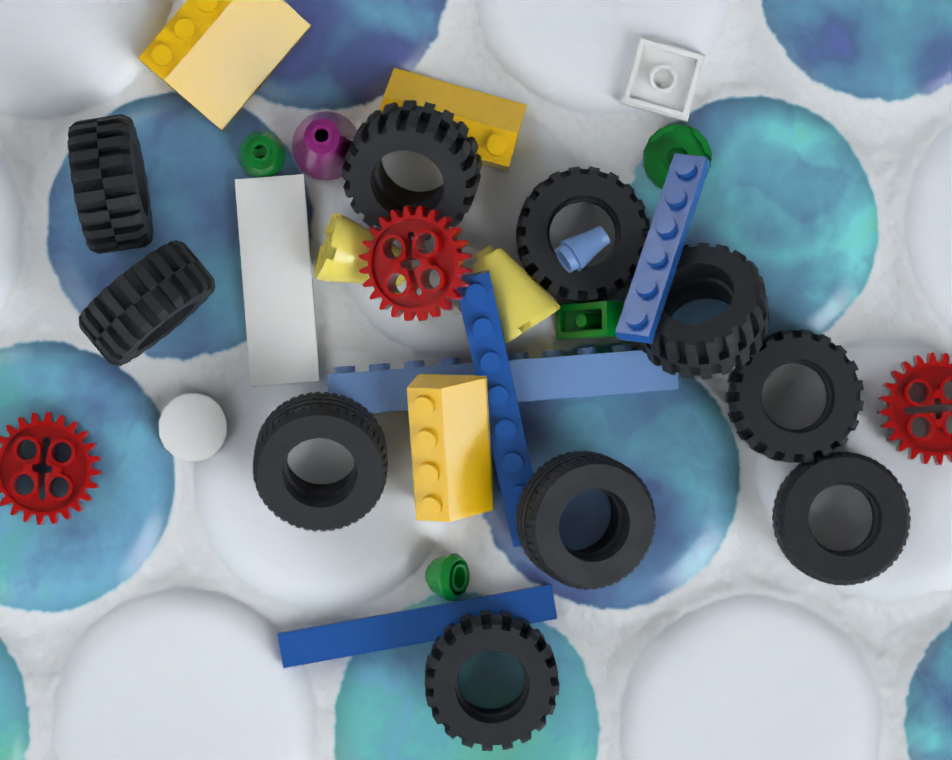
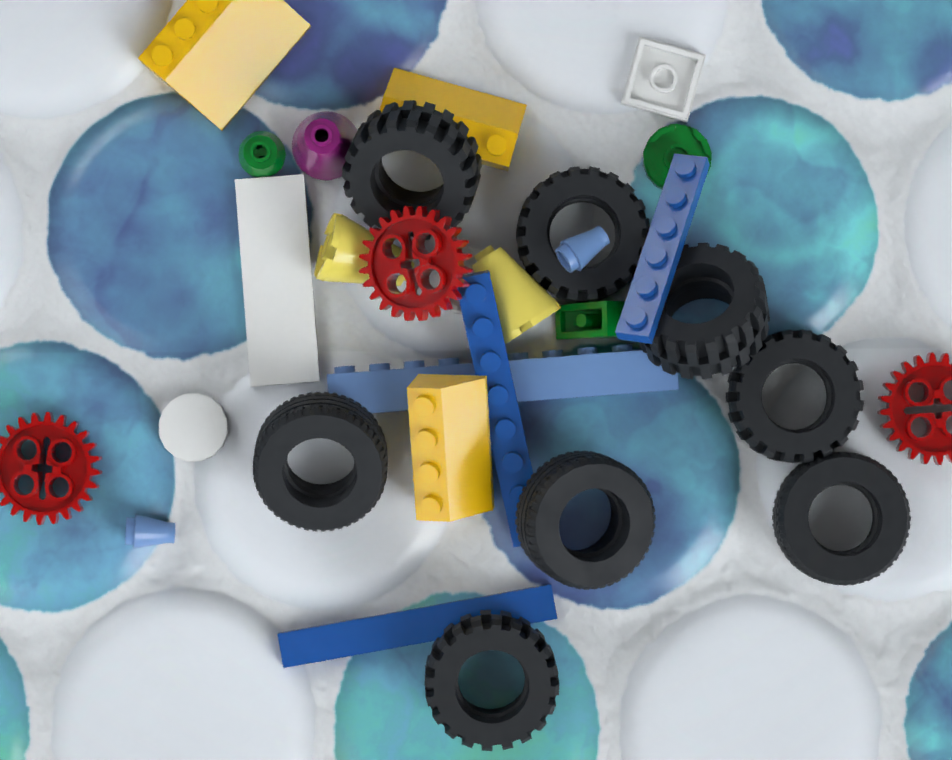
(110, 184): black tyre -> none
(146, 303): black tyre -> none
(146, 531): none -> medium blue cone
(448, 576): green cone -> none

